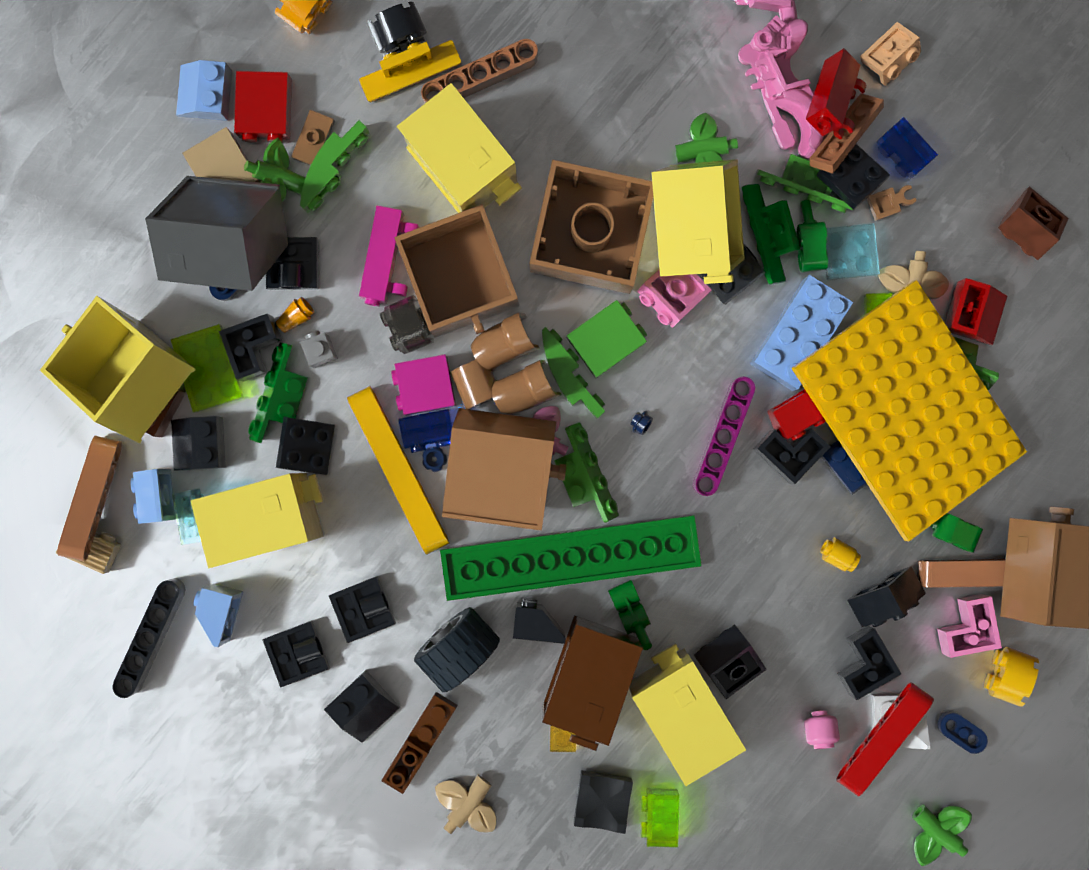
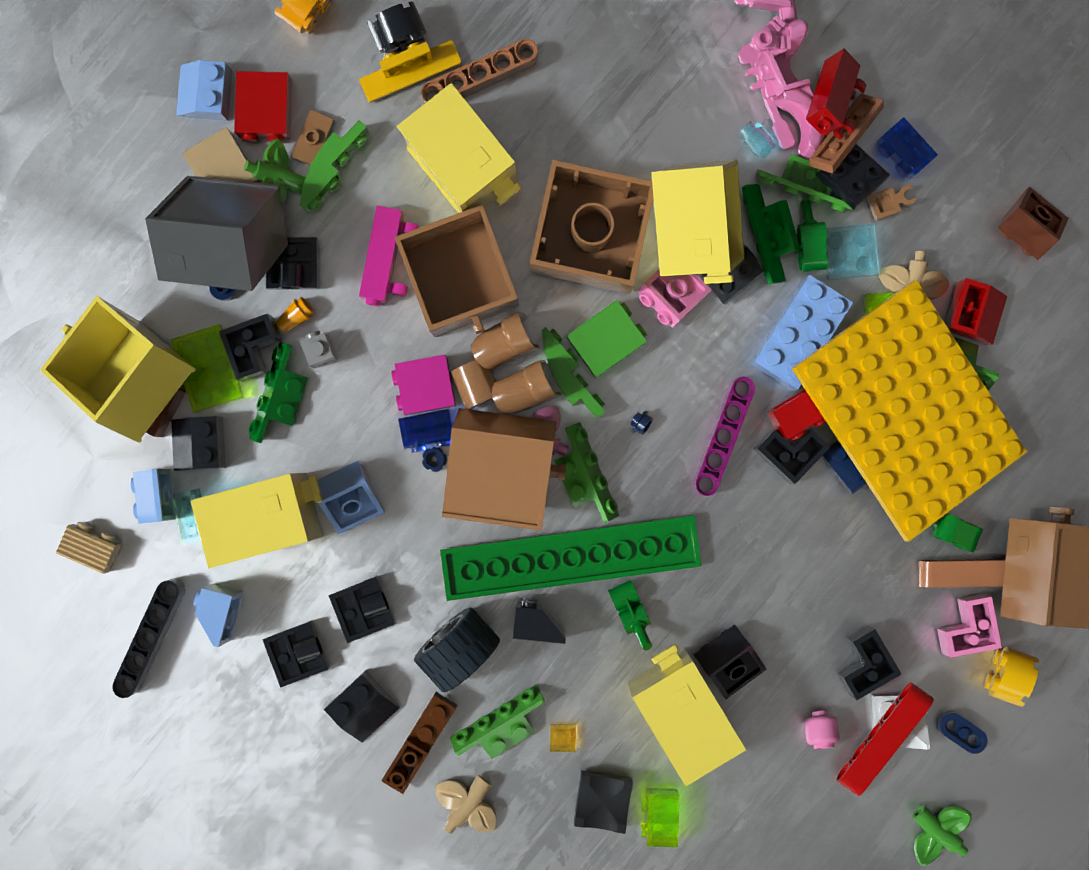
(89, 498): nougat beam -> none
(305, 446): black plate -> none
(349, 497): none -> light blue slope
(398, 470): yellow beam -> none
(406, 325): clear smoke brick -> none
(500, 727): none -> bright green bracket
(591, 682): reddish brown piece -> none
(704, 143): bright green plant -> none
(757, 139): none -> clear light blue brick
(840, 554): yellow brick -> none
(888, 598): black brick -> none
(892, 53): light nougat bracket -> none

